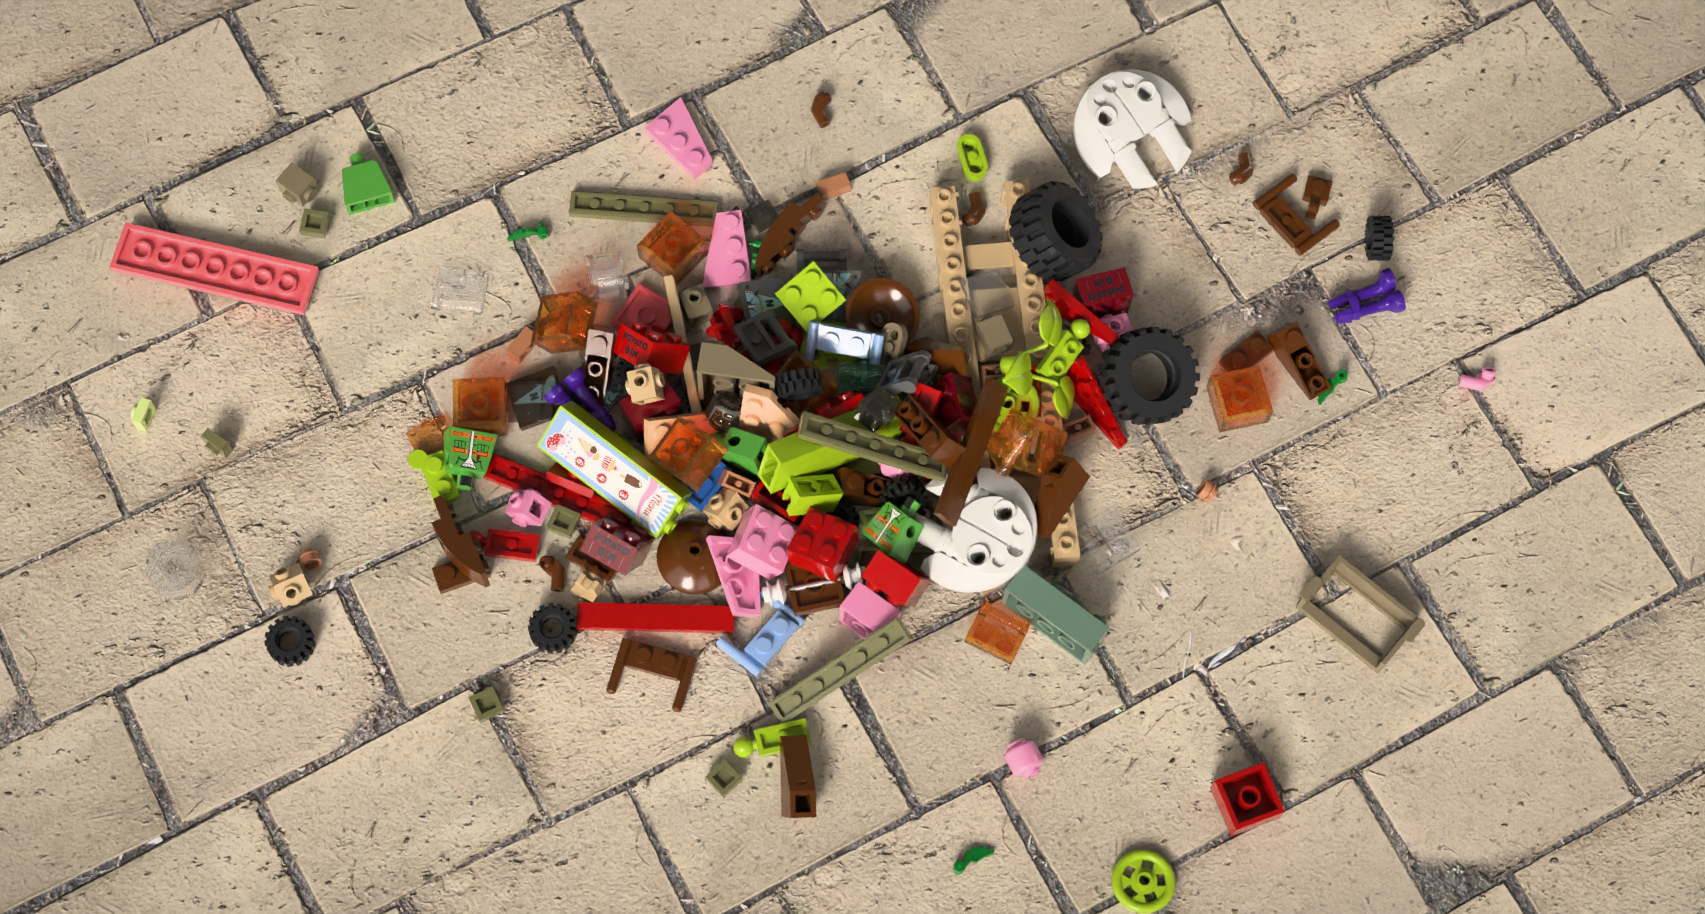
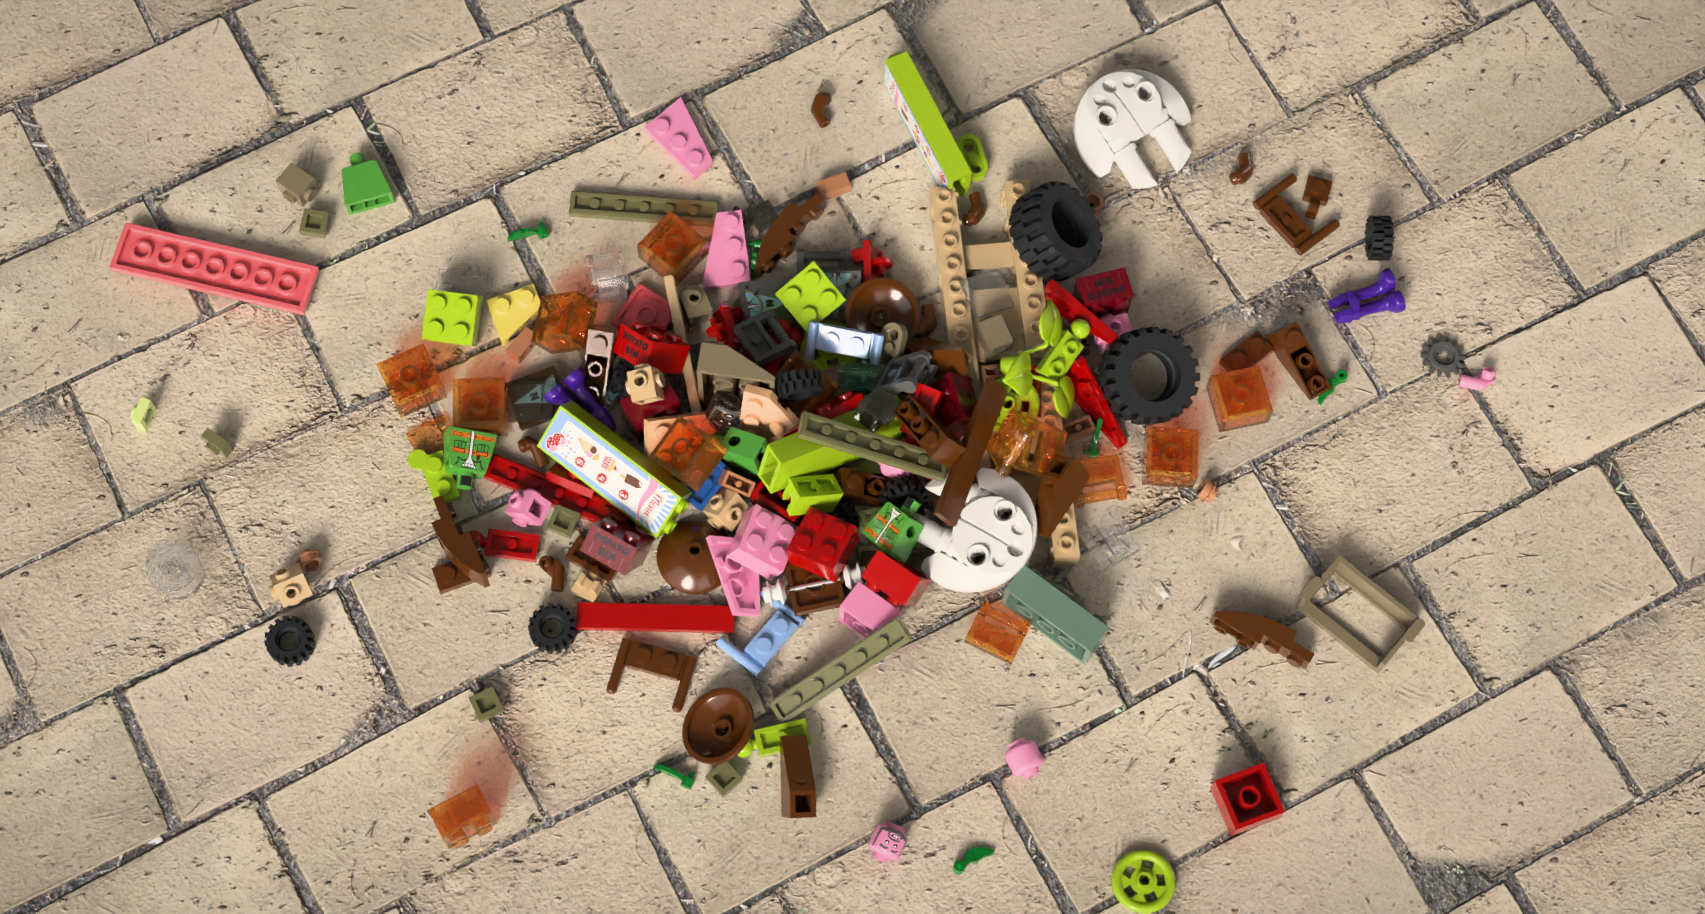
(411, 380): none -> clear orange brick
(452, 317): none -> lime brick
(463, 817): none -> clear orange brick
(513, 311): none -> light yellow wing
(531, 444): none -> reddish brown arm
(687, 782): none -> green piece
(711, 718): none -> reddish brown dish
(874, 261): none -> red hips
(887, 841): none -> bright pink head
(926, 124): none -> lime brick
(928, 323): none -> reddish brown arm
(1093, 453): none -> green piece
(1096, 200): none -> nougat plate
(1102, 471): none -> clear orange plate
(1170, 457): none -> clear orange brick
(1251, 629): none -> reddish brown slope
(1452, 354): none -> dark grey gear

